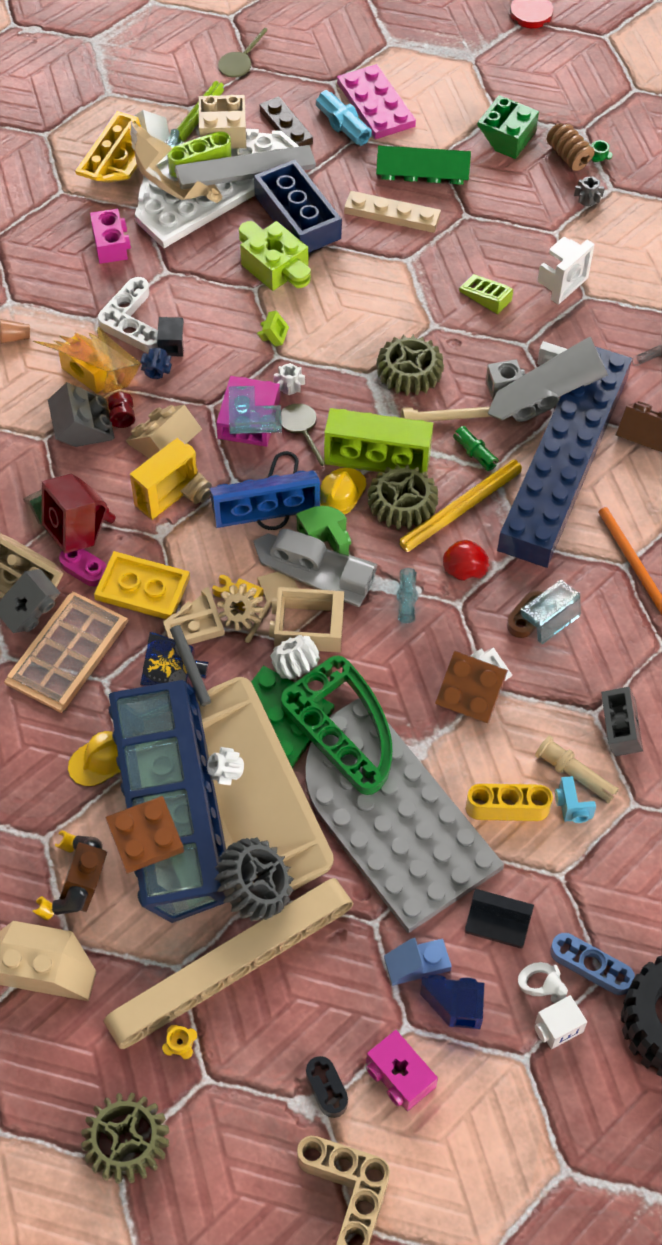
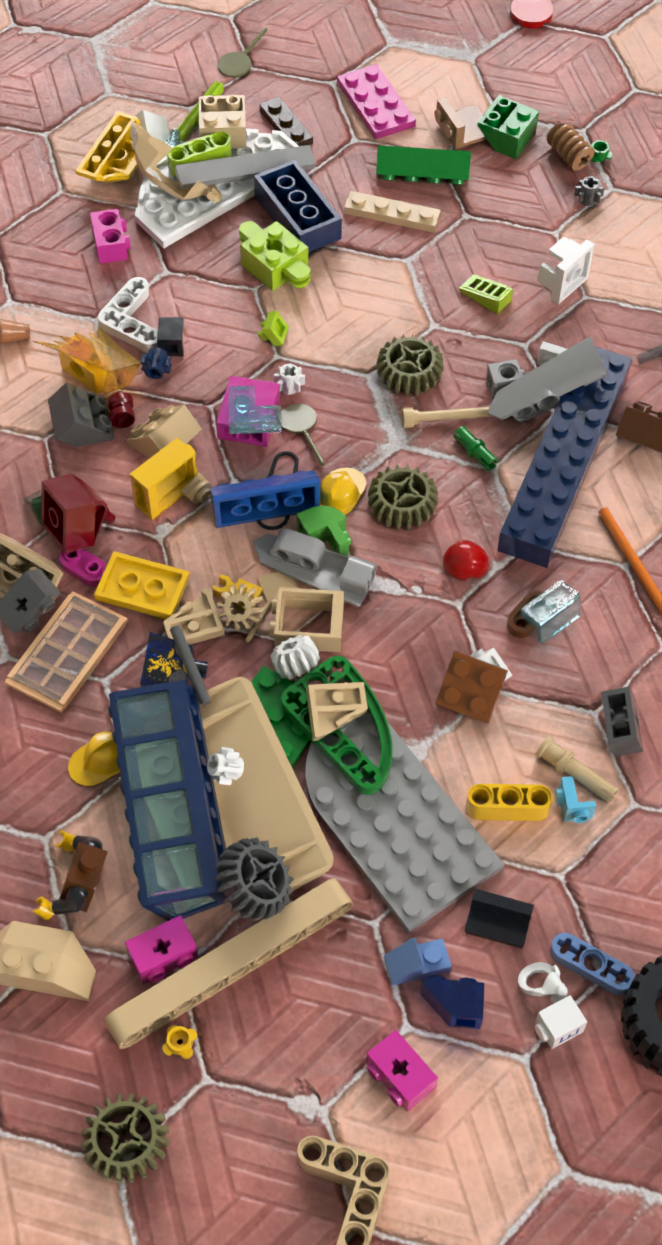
(144, 834): dark orange plate -> none
(173, 938): none -> dark pink brick
(320, 1089): black beam -> none
(334, 706): none -> tan wing
(343, 118): medium azure piece -> none
(376, 441): lime brick -> none
(407, 595): clear light blue pin -> none
(459, 125): none -> bracket
(460, 505): yellow axle -> none

